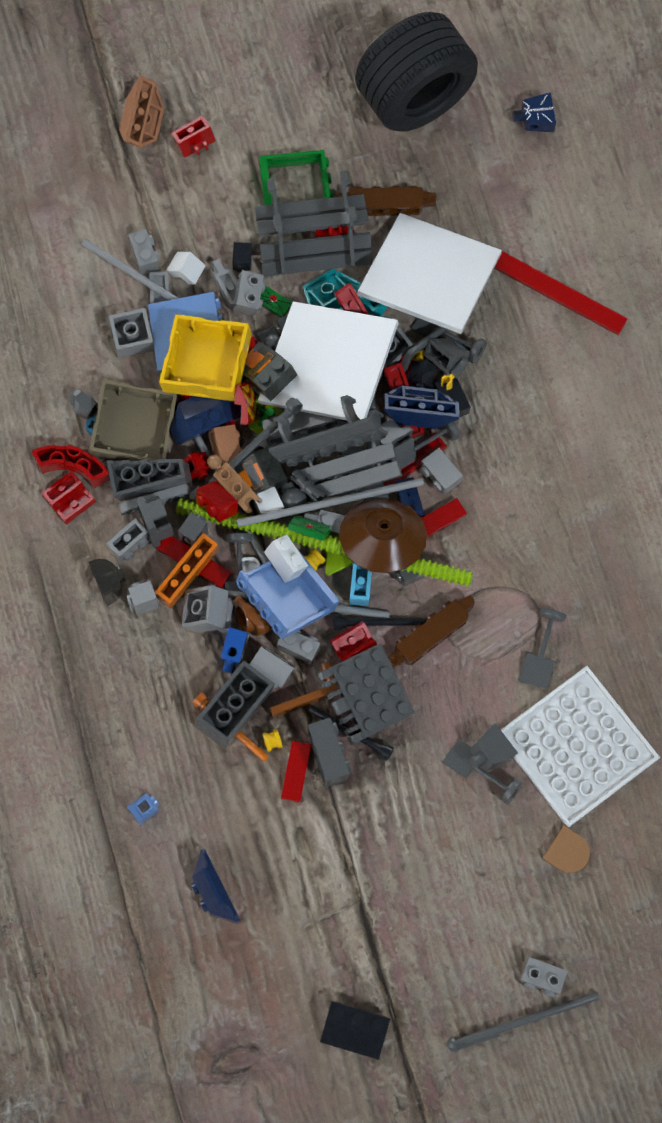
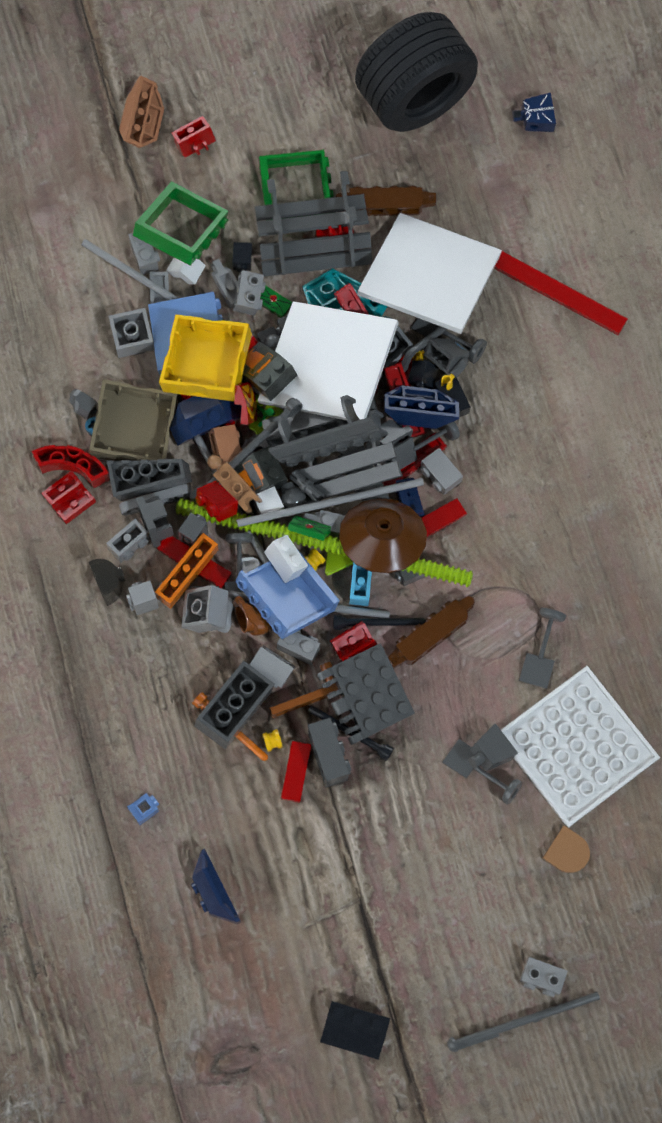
(168, 244): none -> green window
(198, 465): red brick -> none
(234, 640): blue torso -> none

